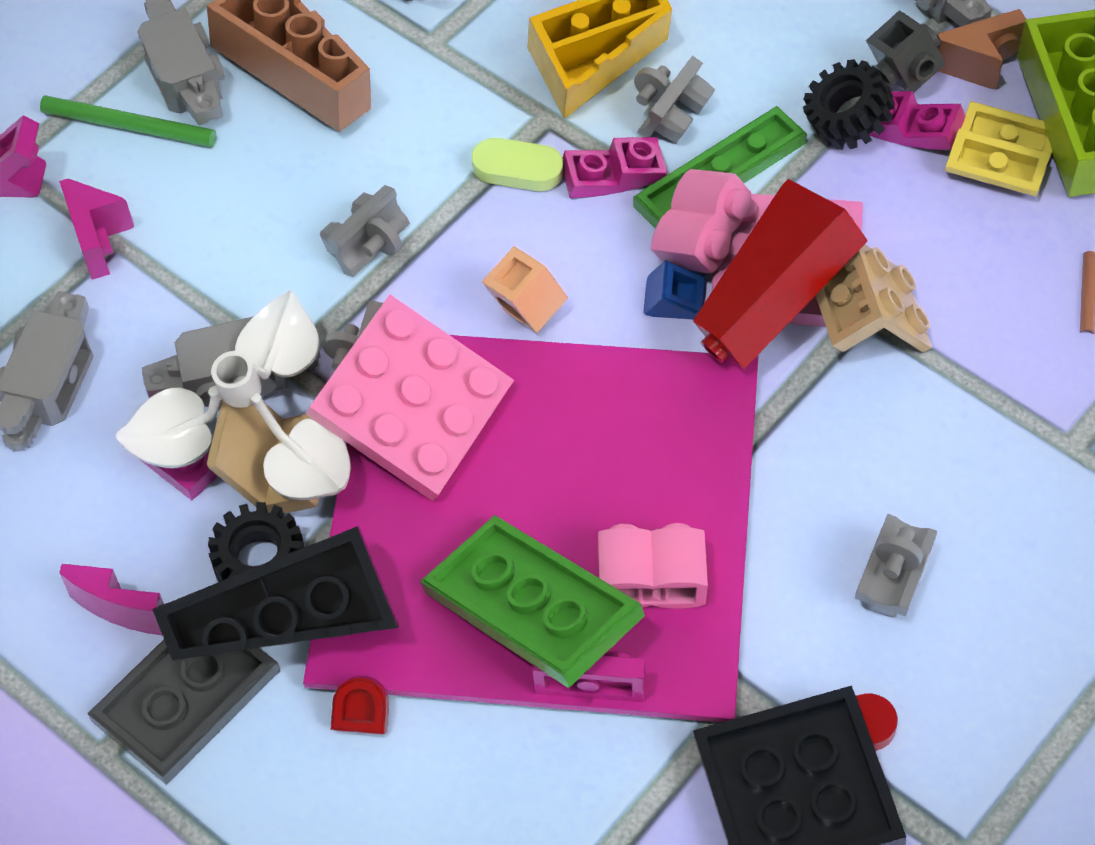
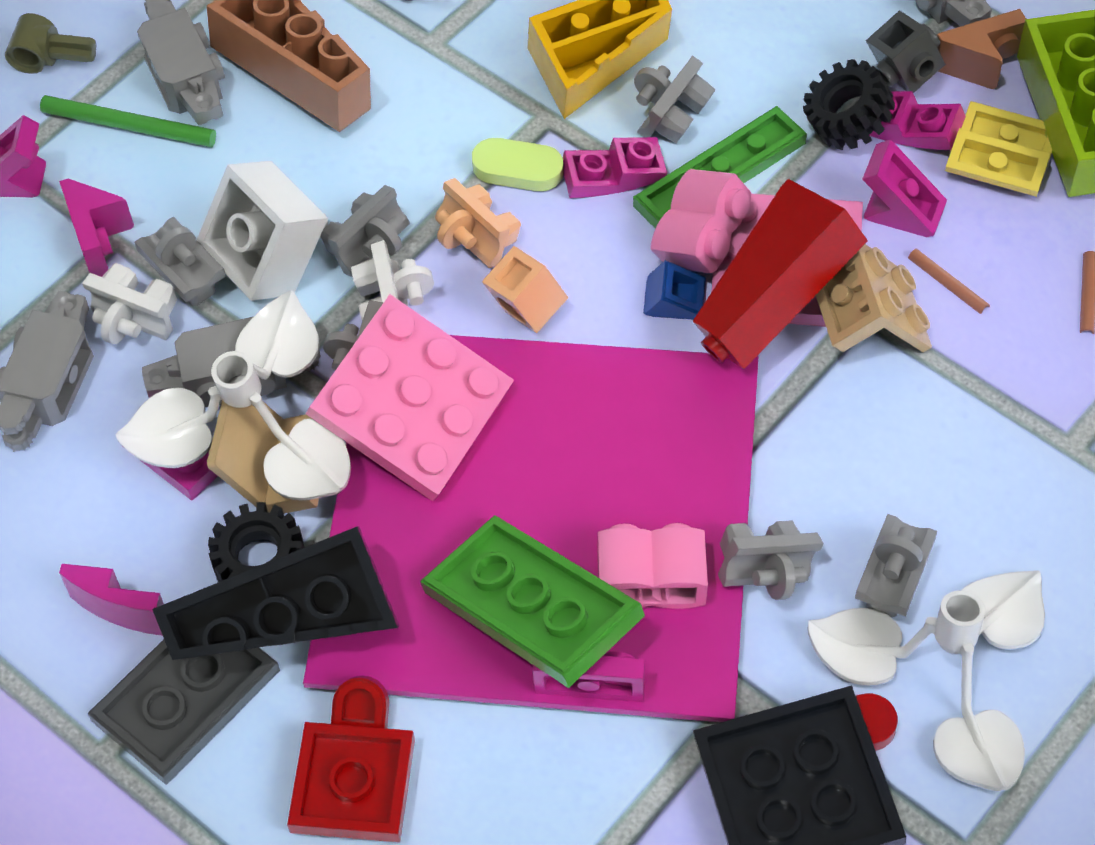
(38, 44): none -> olive axle
(128, 311): none -> white hips
(181, 261): none -> light grey hips
(261, 229): none -> white brick
(351, 782): none -> red plate
(387, 277): none -> white hips
(469, 221): none -> light nougat hips
(768, 560): none -> light grey hips
(901, 193): none -> dark pink slope
(948, 281): none -> nougat piece
(1010, 615): none -> white plant

